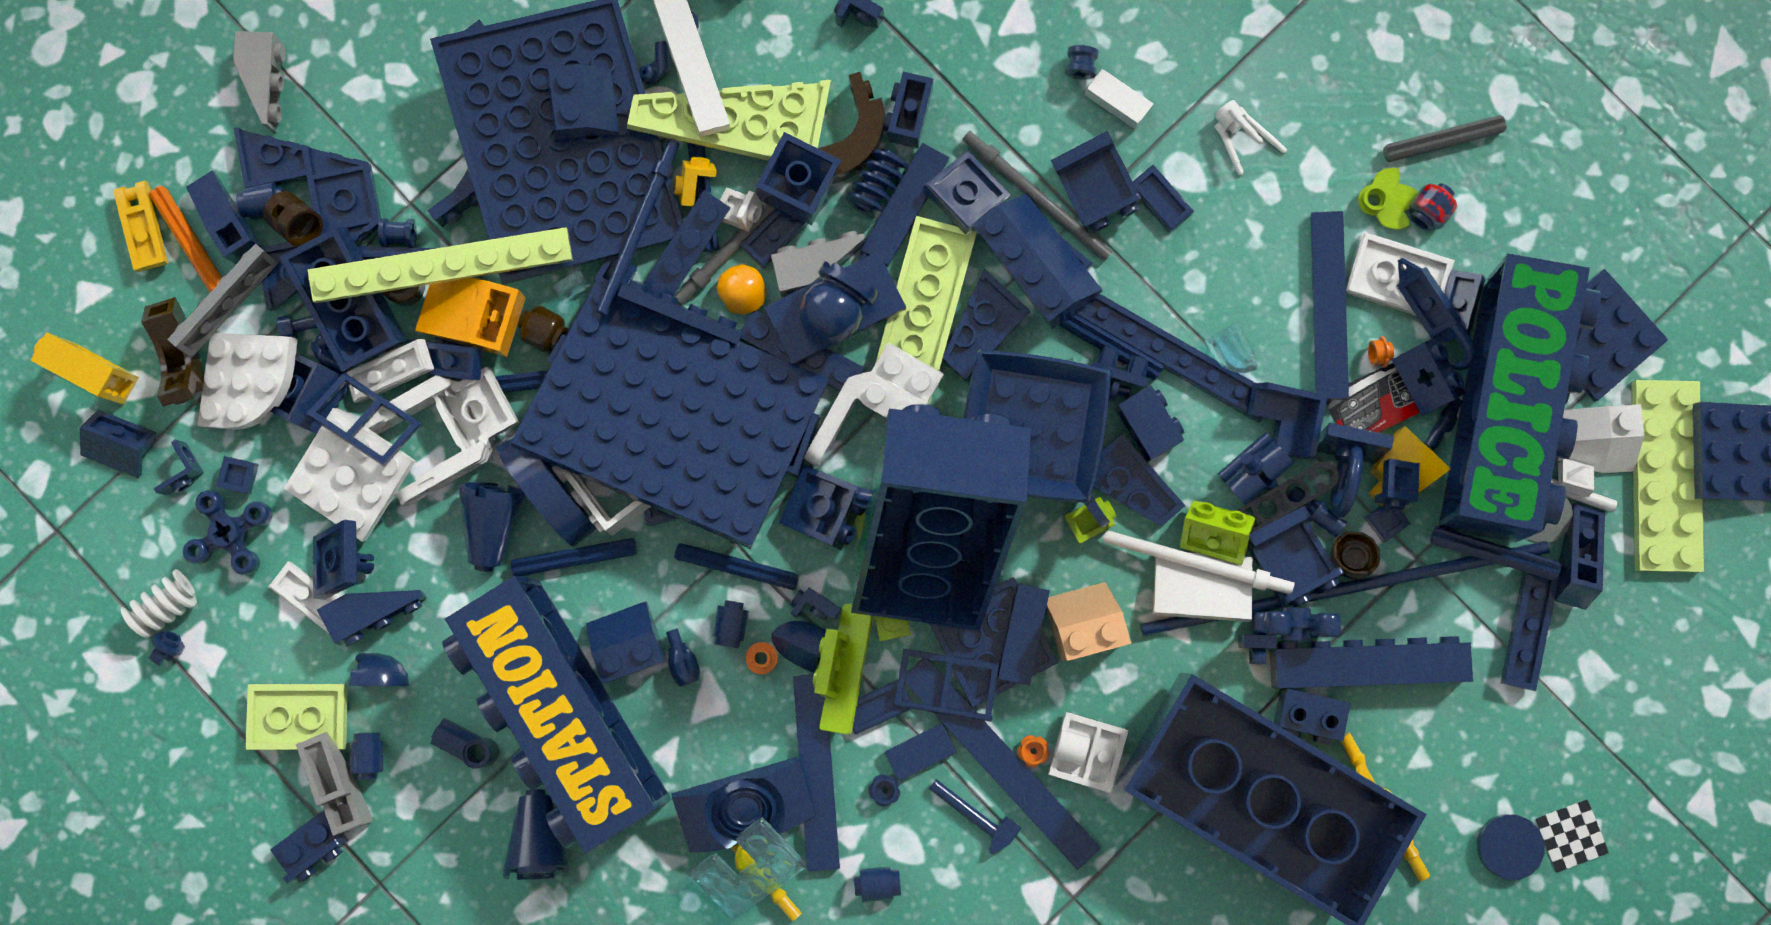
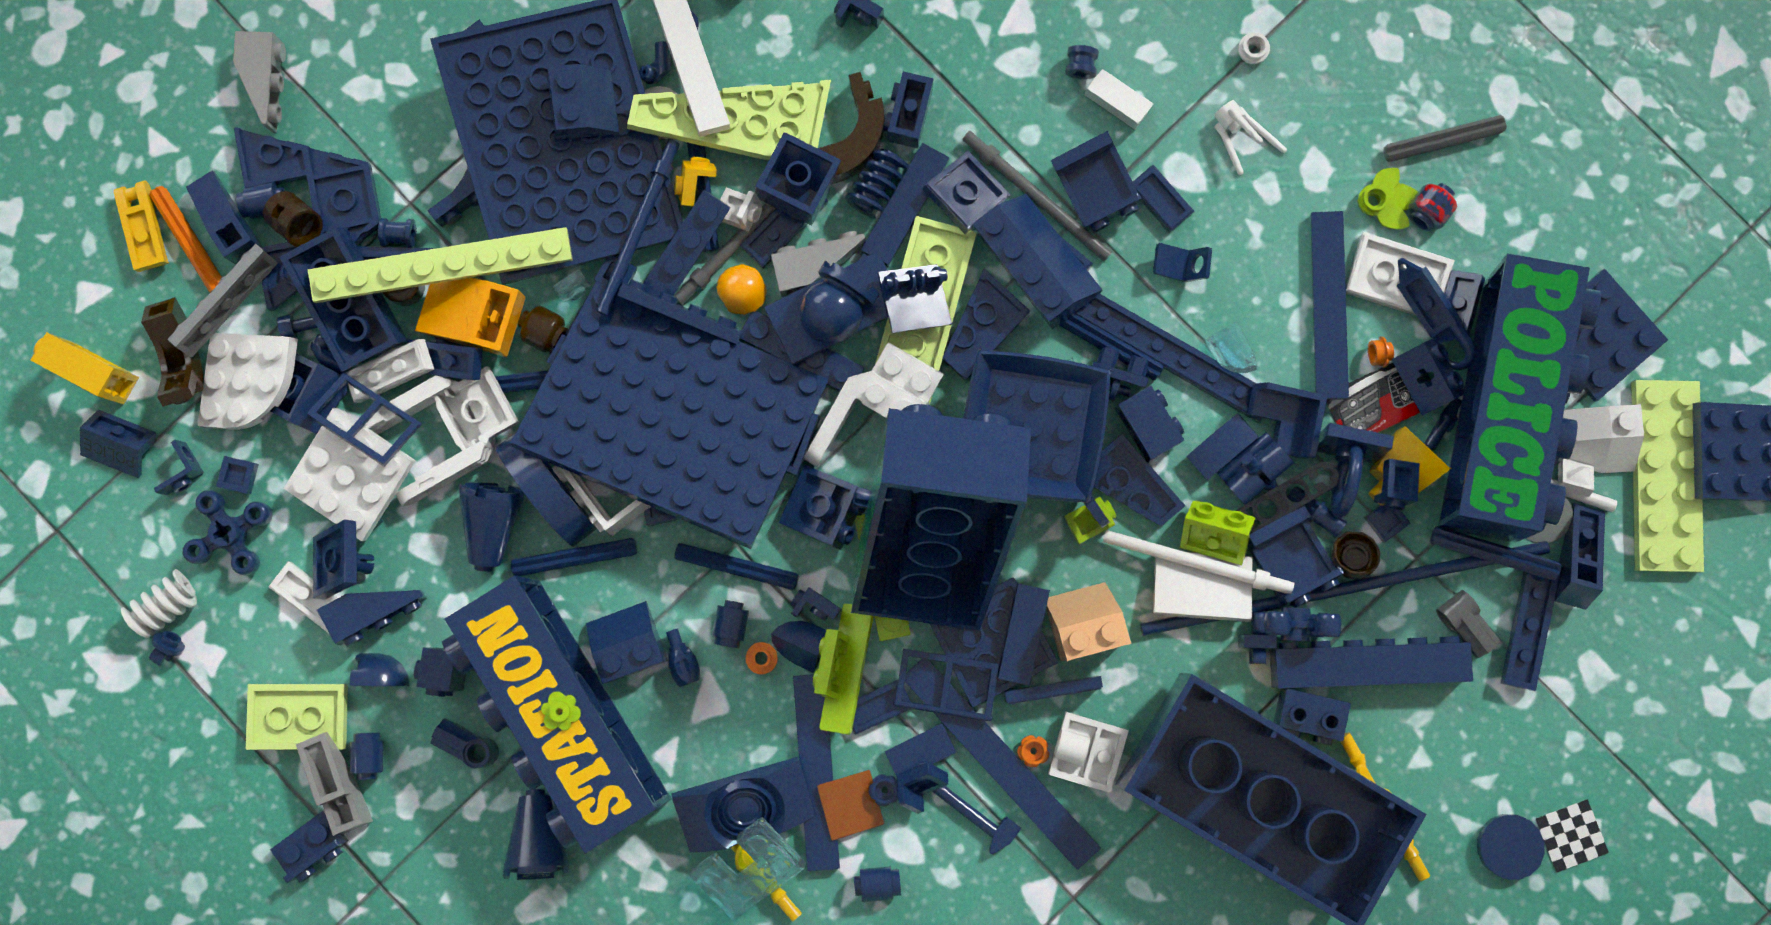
(437, 673): none -> dark blue brick
(570, 712): none -> lime plant
(849, 805): none -> dark orange sticker
(915, 298): none -> hinge
(917, 782): none -> dark blue bracket
(1053, 689): none -> dark blue tile
(1180, 263): none -> dark blue bracket
(1222, 446): none -> dark blue slope
(1257, 40): none -> white plate
(1463, 617): none -> dark grey piece

